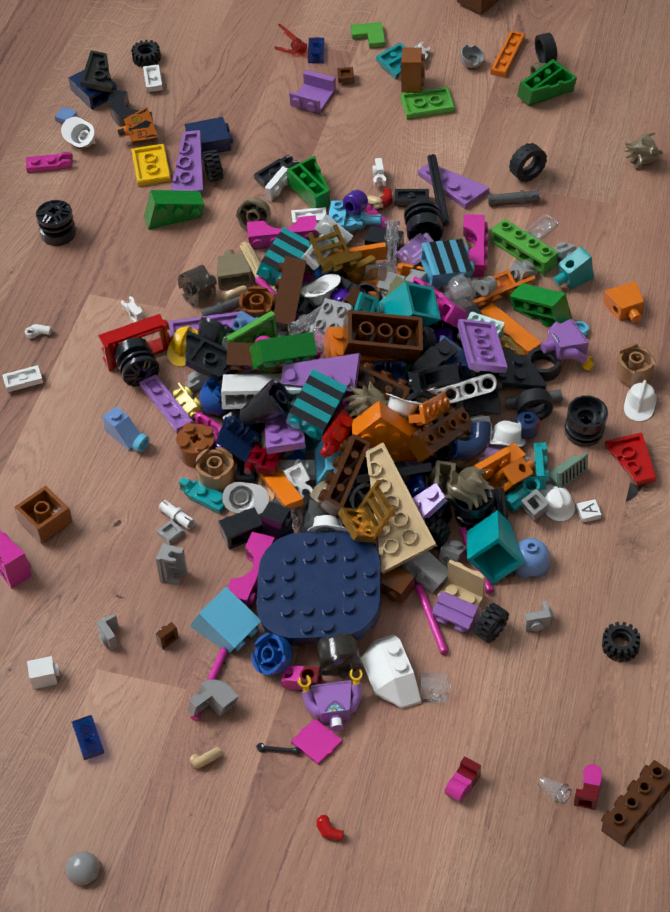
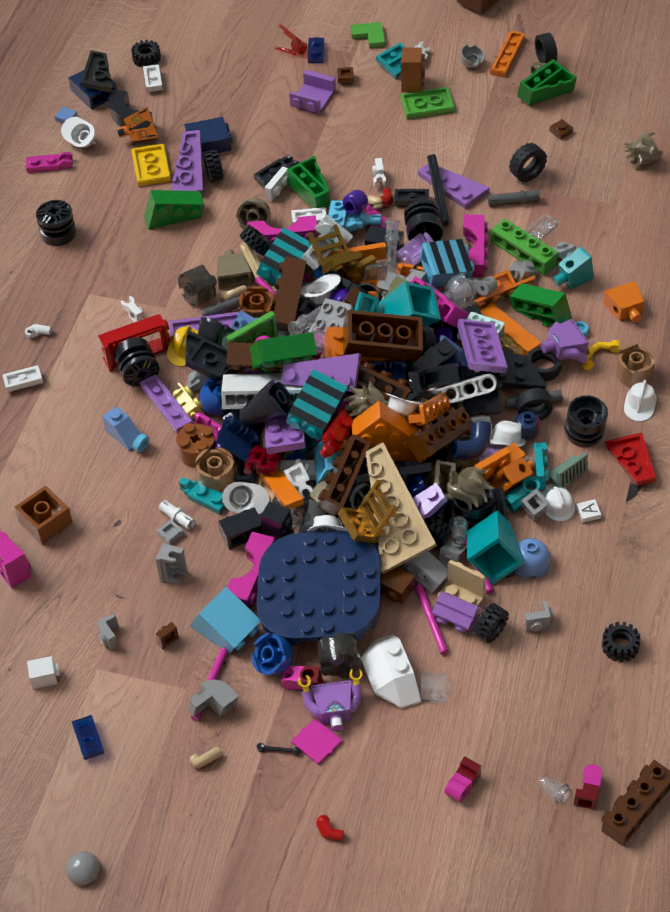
(255, 240): none -> black tyre
(458, 528): none -> clear cone
(561, 129): none -> reddish brown plate
(613, 346): none -> yellow arm

